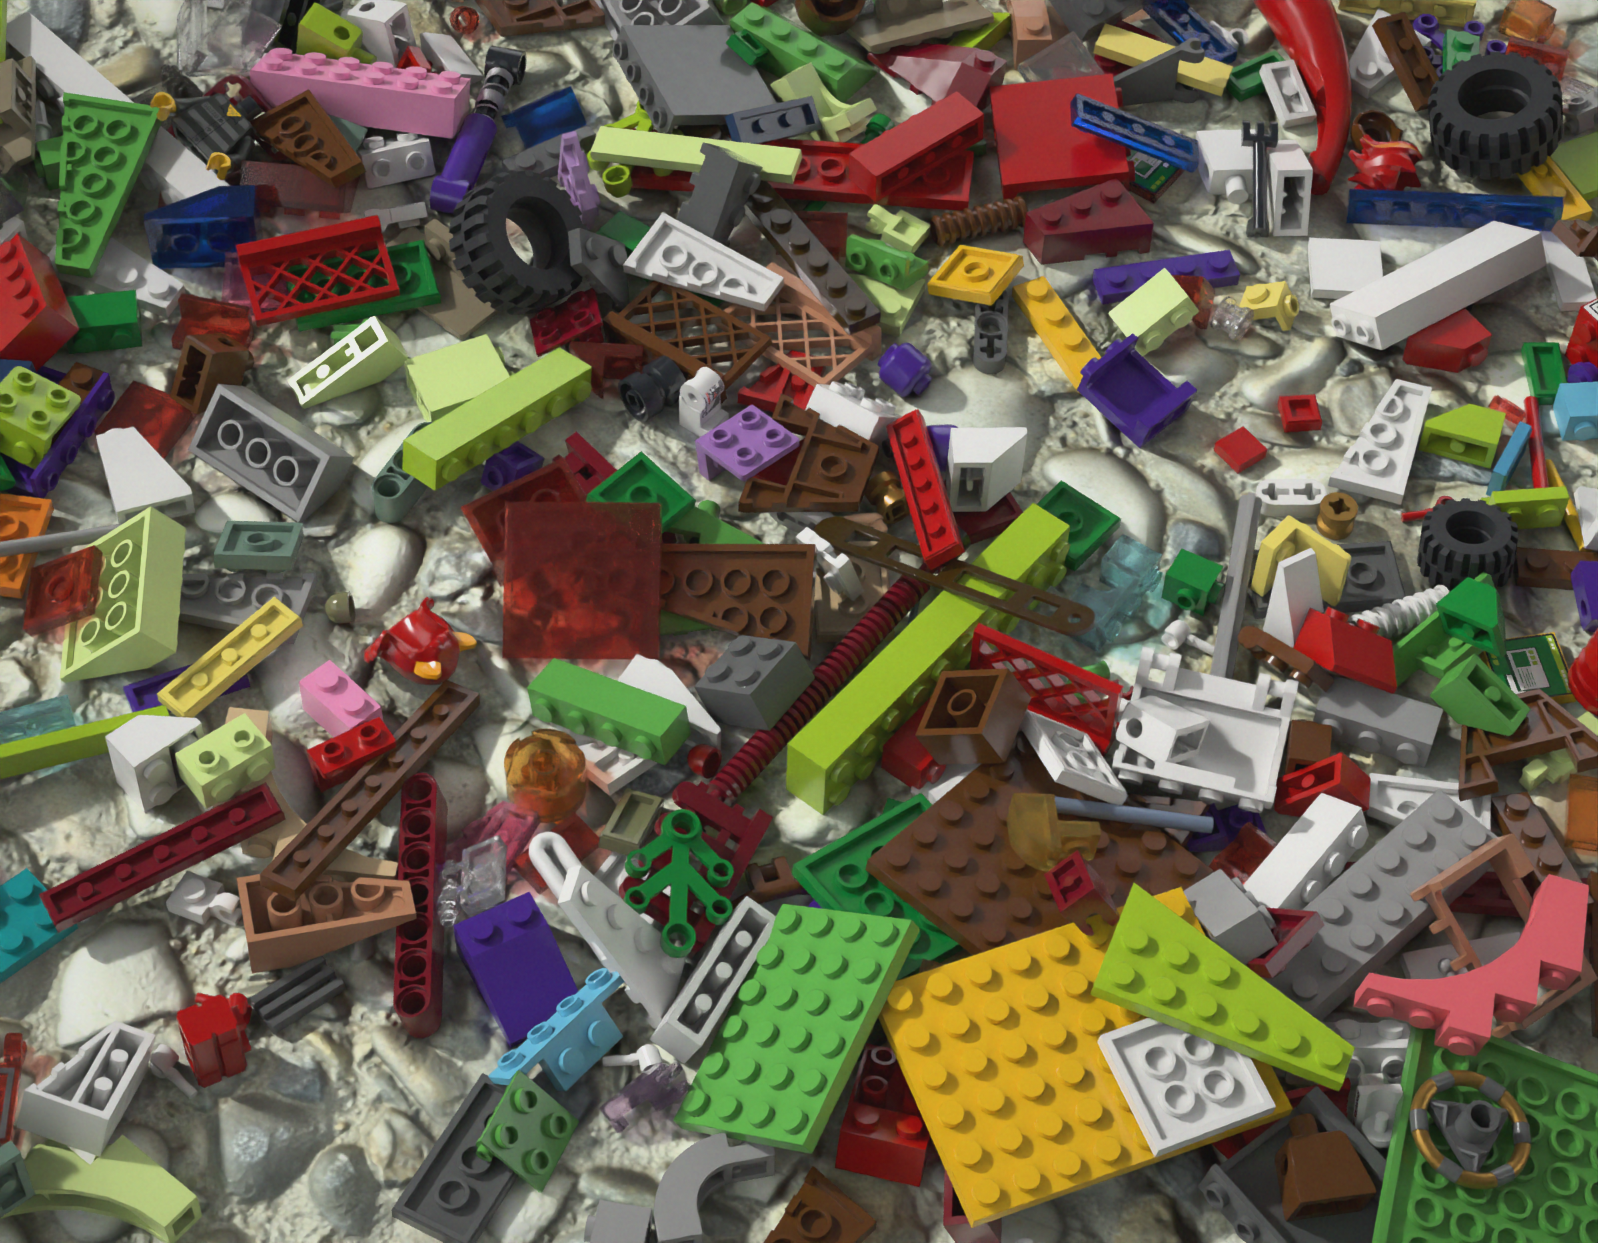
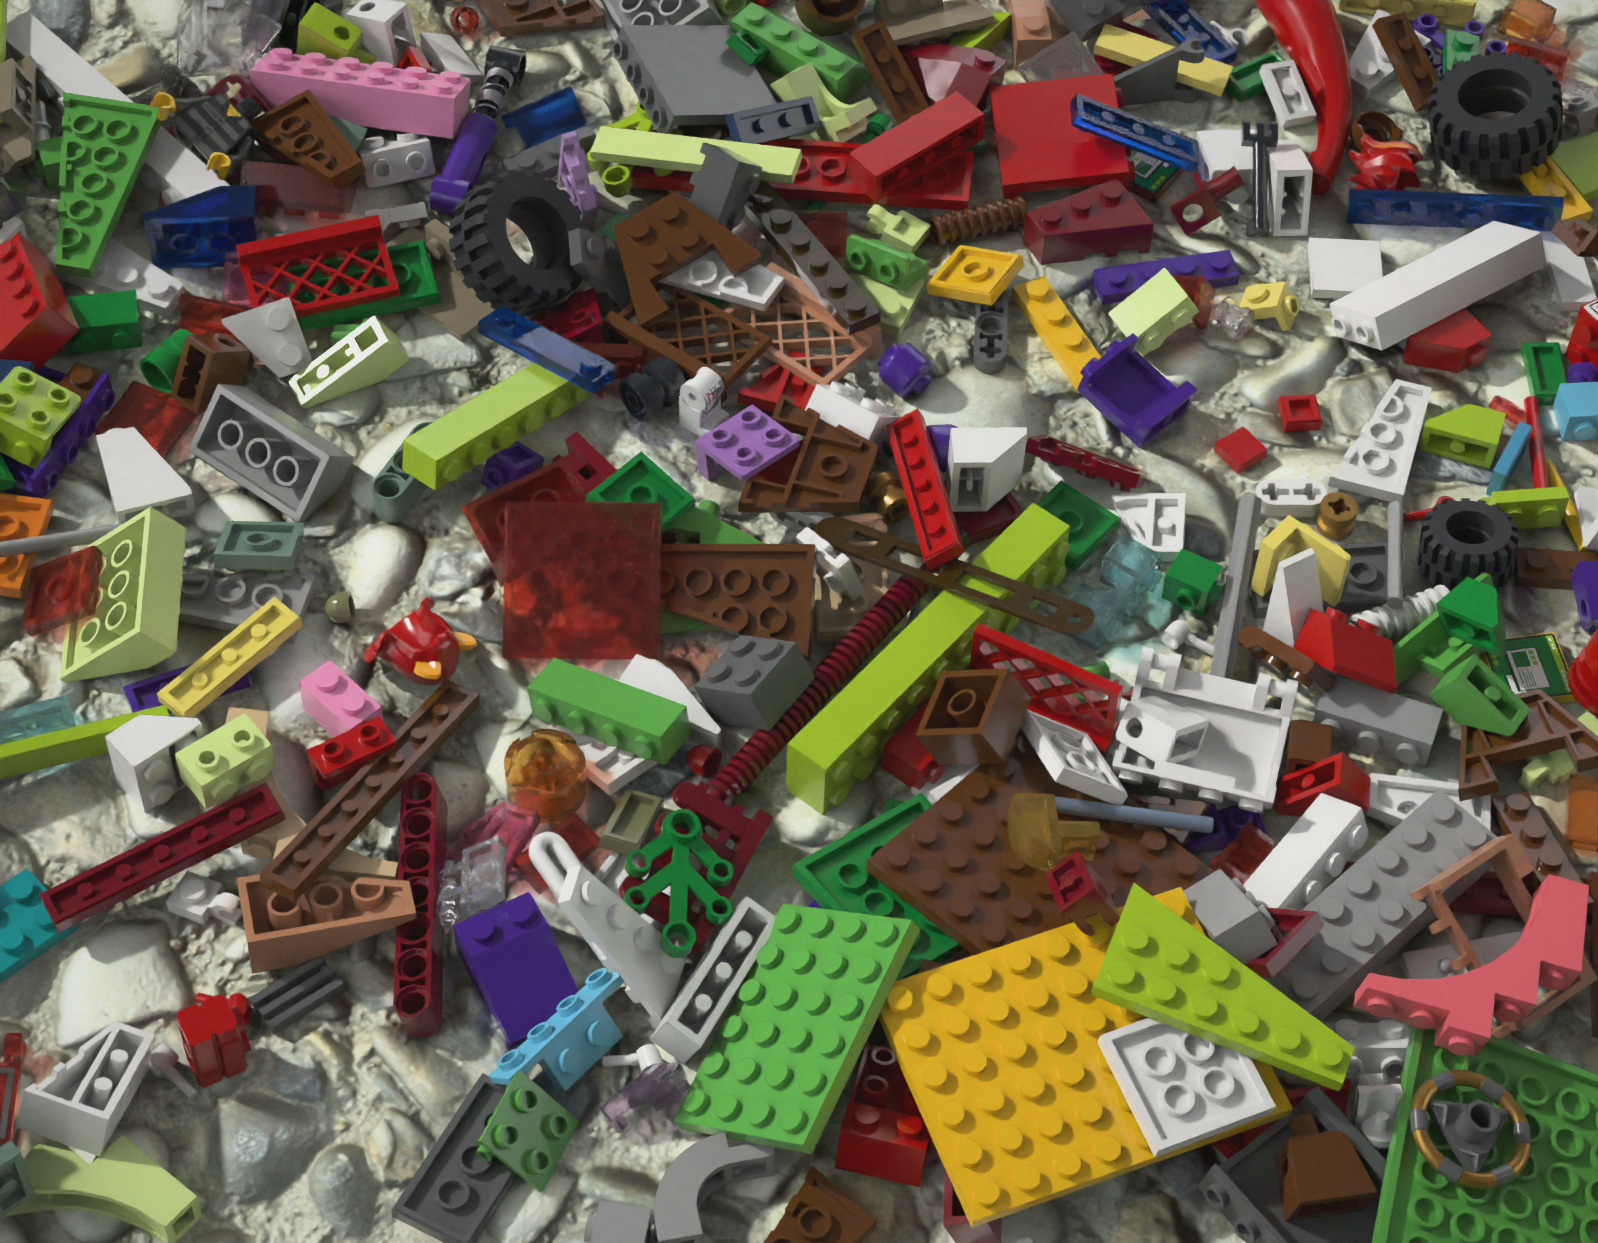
(162, 363): none -> green wheel
(272, 336): none -> white wing
(454, 375): yellowish green panel -> none
(547, 349): none -> clear blue plate
(667, 239): none -> reddish brown wing
(763, 892): reddish brown piece -> none
(889, 71): none -> reddish brown plate
(1085, 462): none -> dark red wing
(1154, 520): none -> white wing
(1207, 198): none -> dark red bracket
(1395, 555): none -> light grey bar

